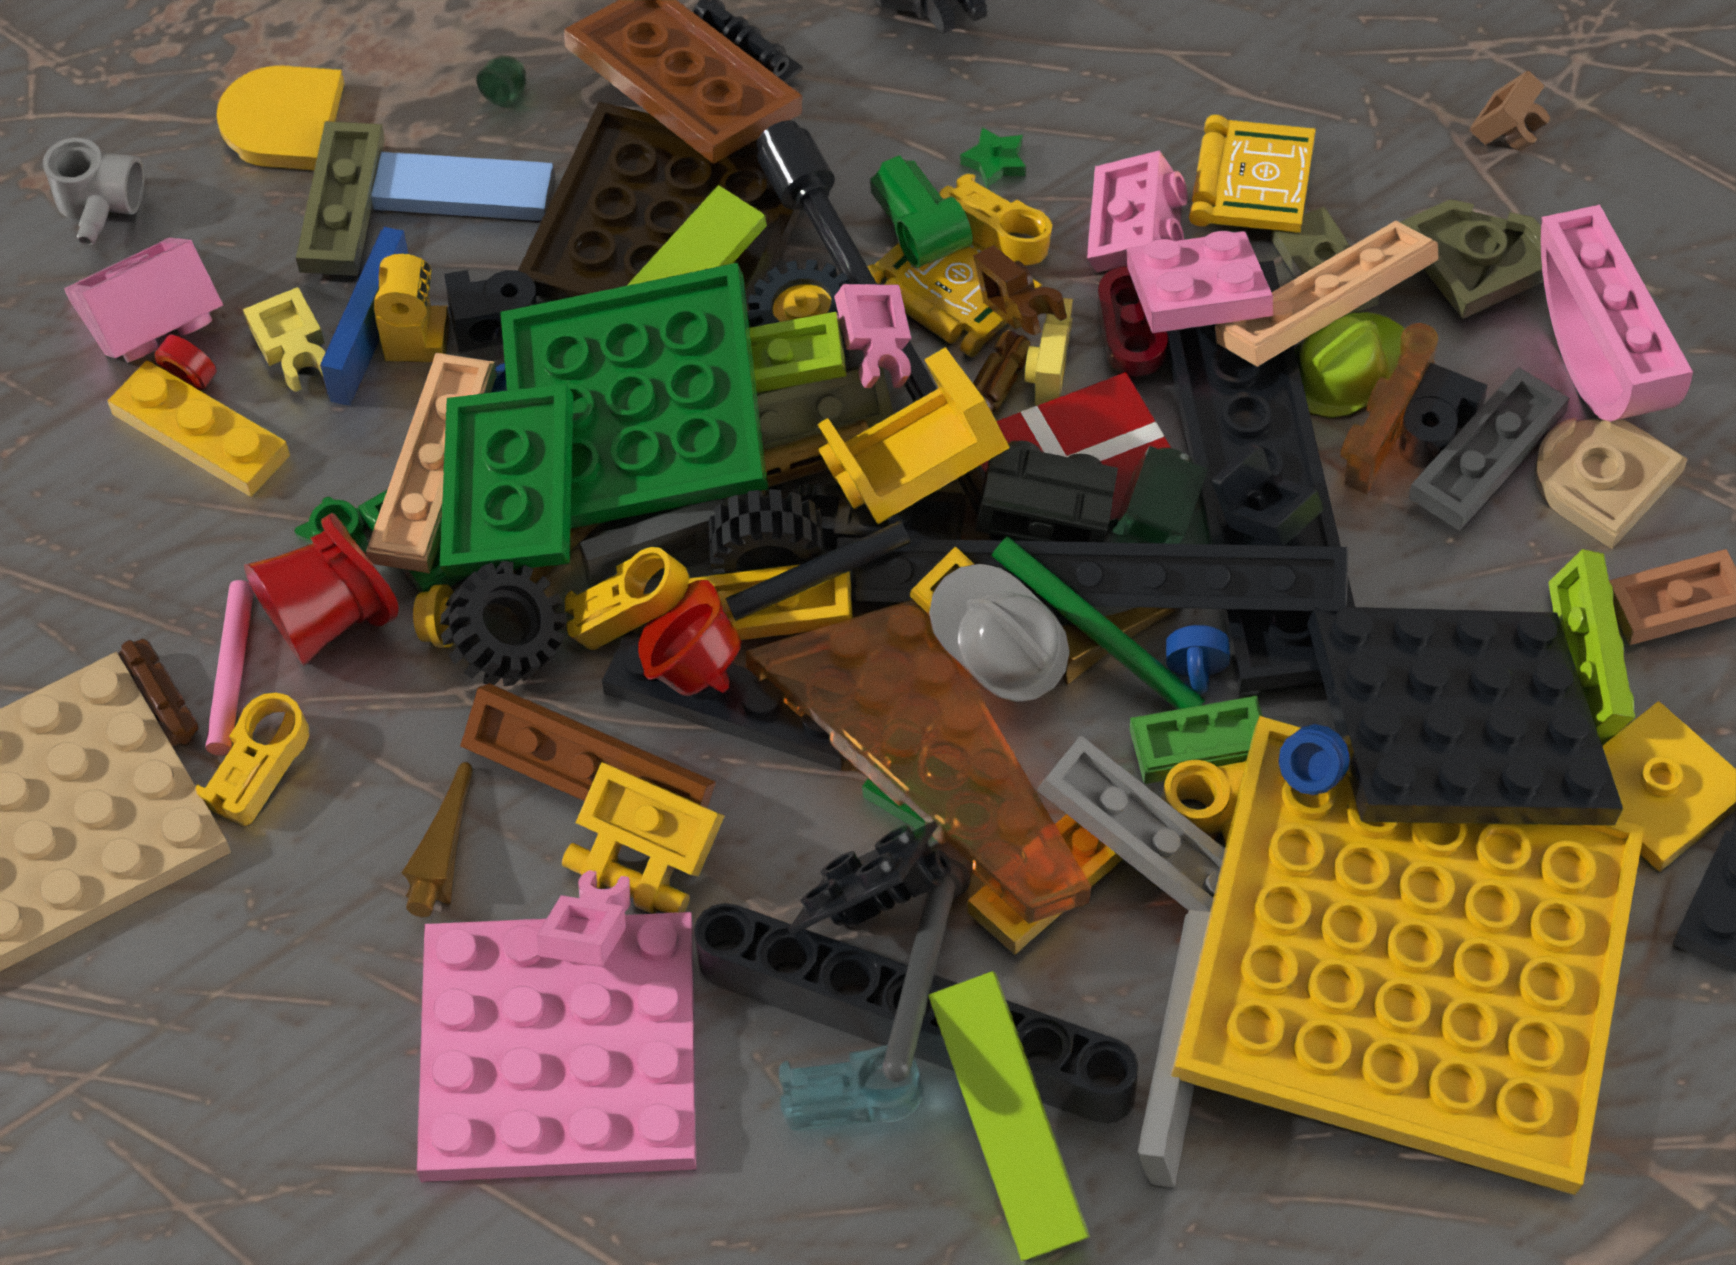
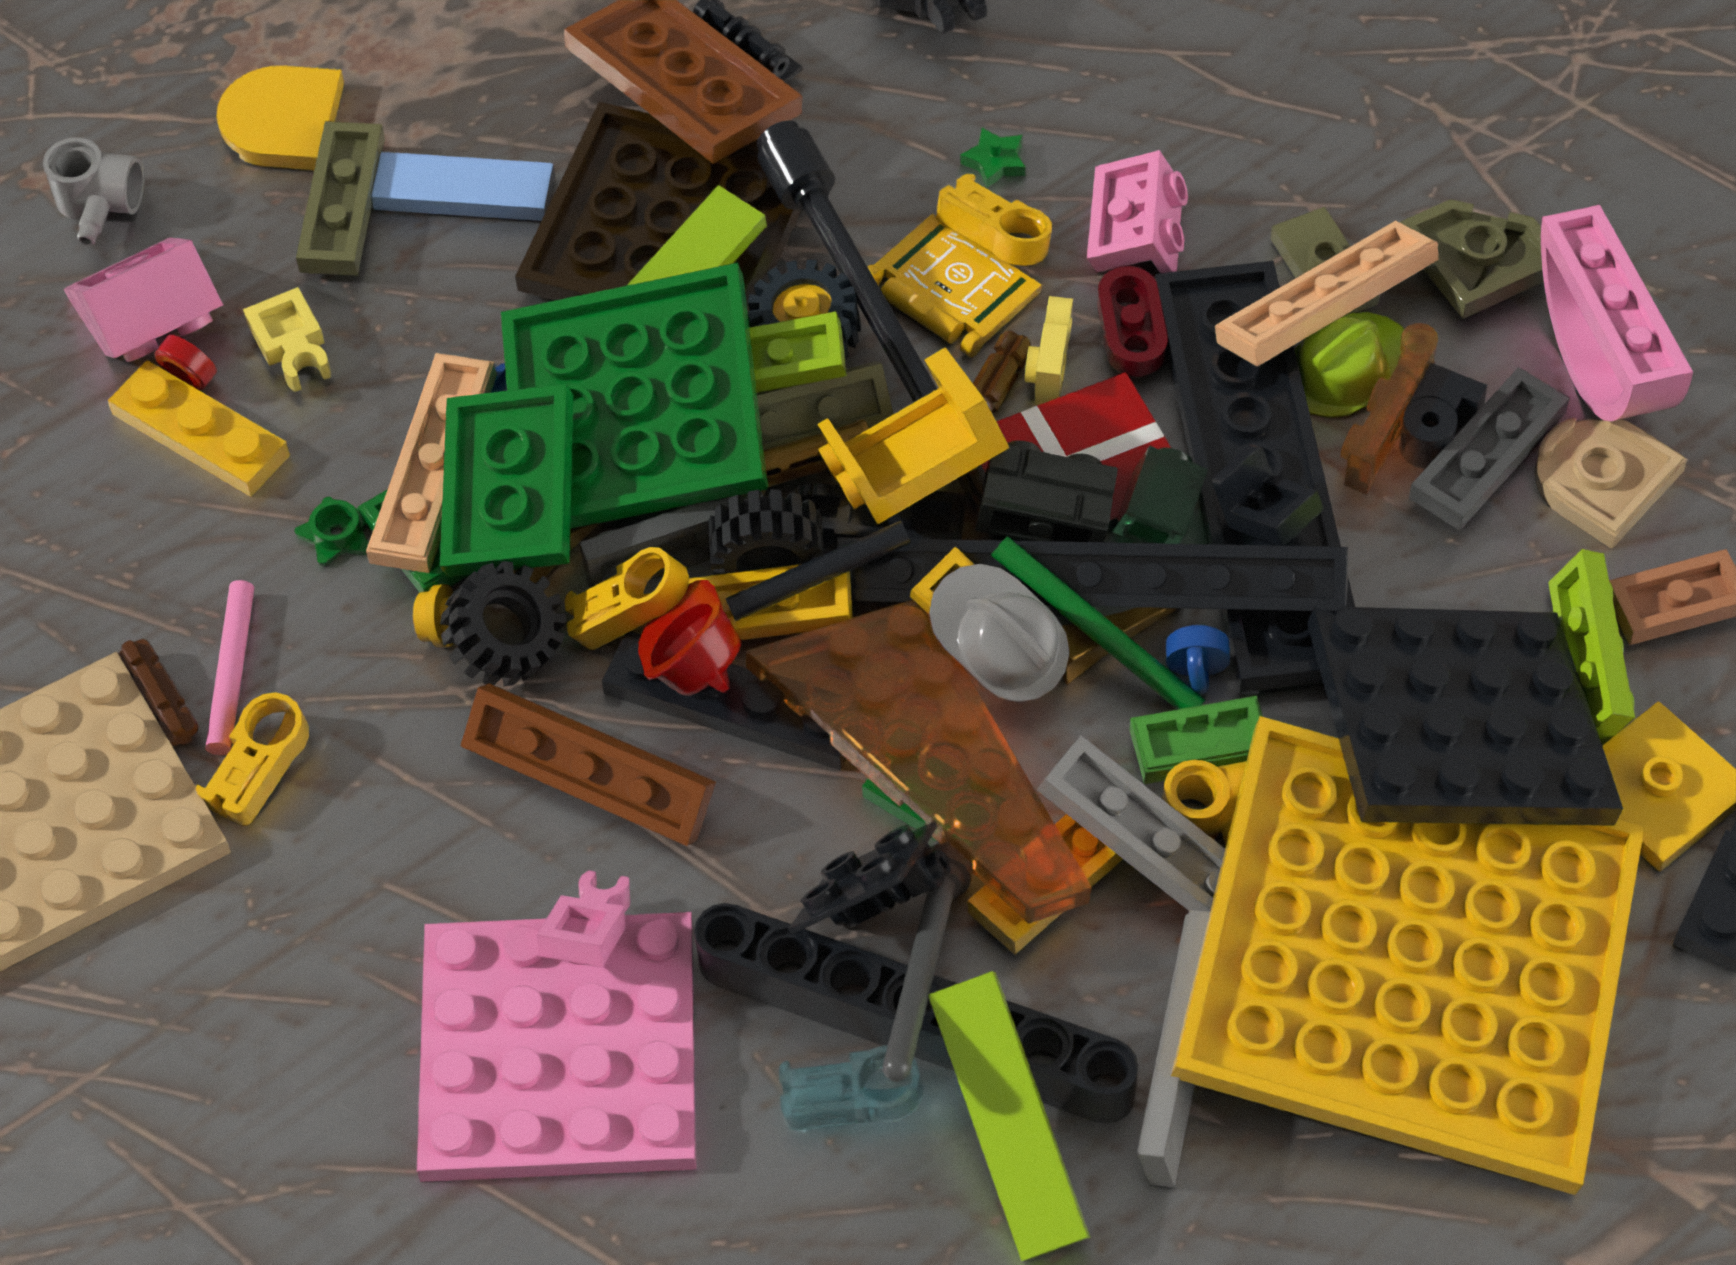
(321, 590): red hat -> none
(357, 330): blue tile -> none
(404, 315): yellow leg -> none
(433, 862): pearl gold piece -> none
(478, 305): black leg -> none
(502, 80): clear green hinge -> none
(649, 821): yellow plate -> none
(876, 323): bright pink plate -> none
(923, 220): green piece -> none
(1011, 291): reddish brown plate -> none
(1199, 281): bright pink plate -> none
(1252, 175): yellow piece -> none
(1314, 759): blue tile -> none
(1510, 111): medium nougat tile -> none

